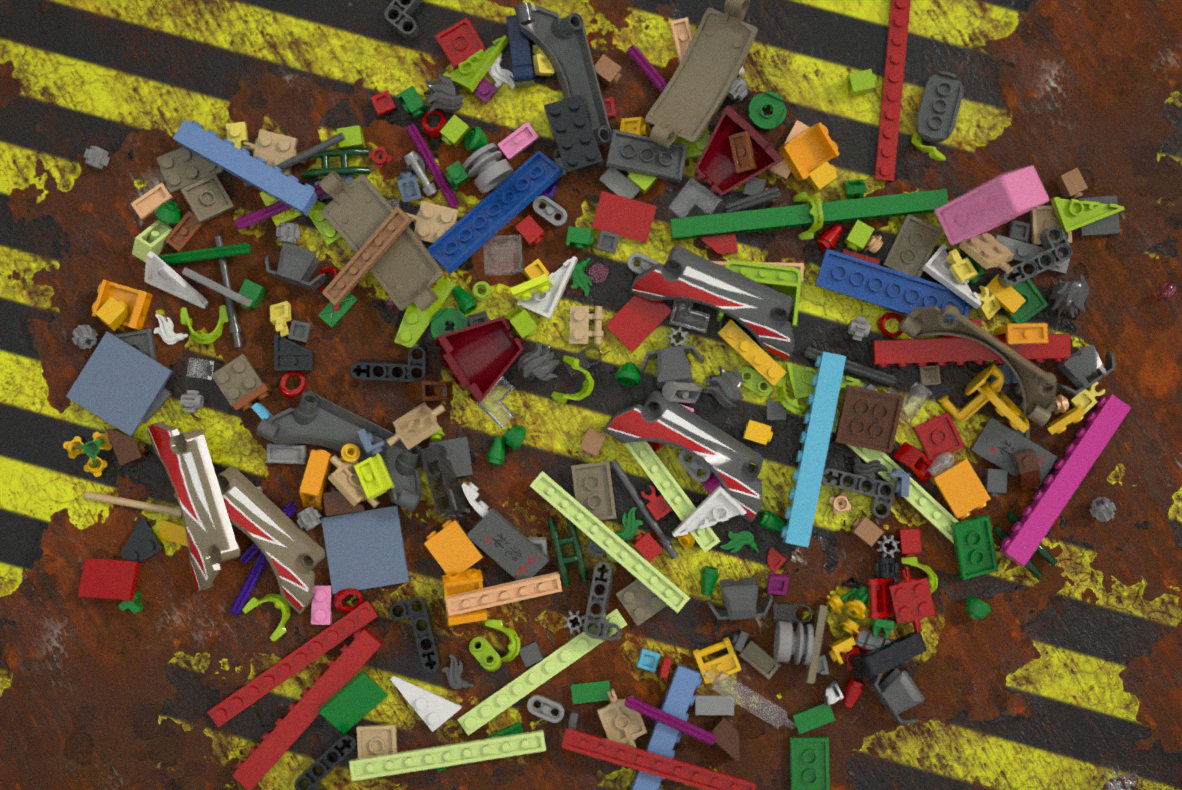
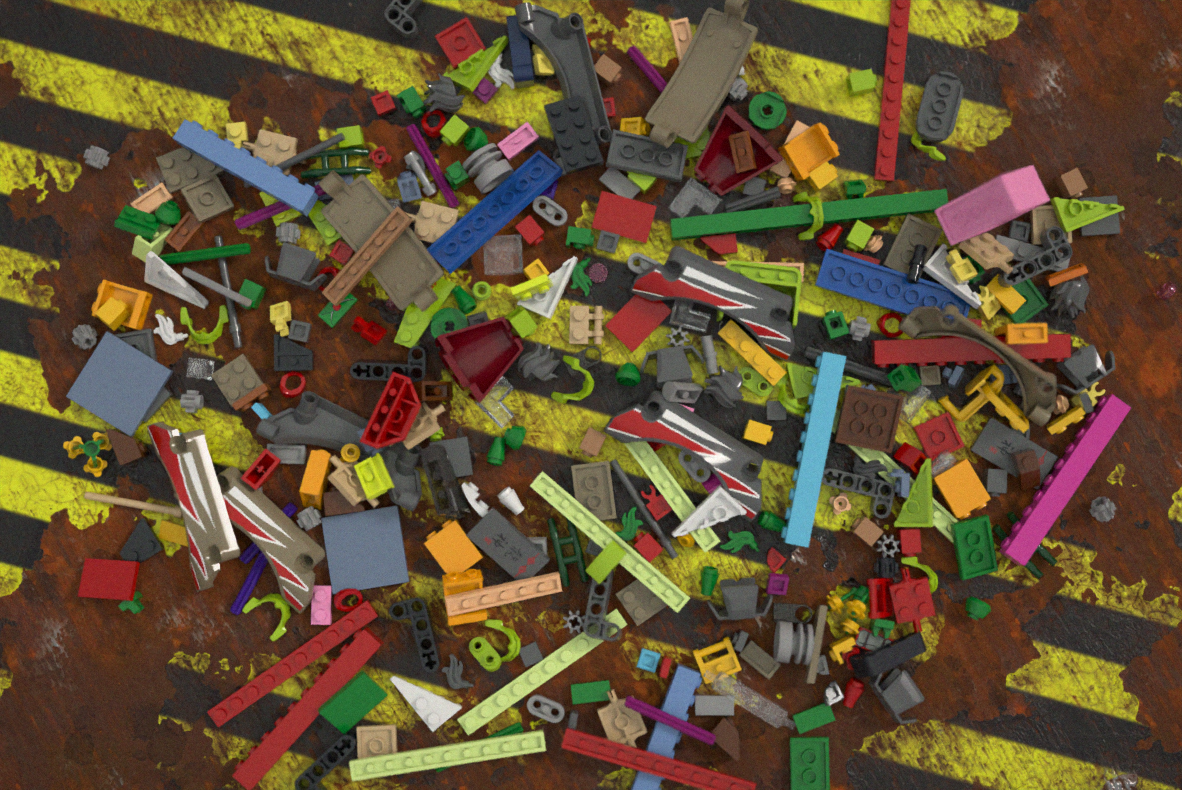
(138, 222): none -> green plate
(261, 469): none -> red slope
(342, 252): none -> red tile
(370, 331): none -> red plate
(393, 413): none -> red wedge
(510, 499): none -> white cone
(606, 561): none -> lime slope
(709, 354): none -> light grey pin
(786, 185): none -> light nougat plate
(840, 330): none -> green brick
(904, 378): none -> green brick
(916, 264): none -> black pin
(918, 507): none -> lime wing
(953, 376): none -> sand blue tile
(1066, 274): none -> orange tile
(1085, 399): none -> dark grey tile

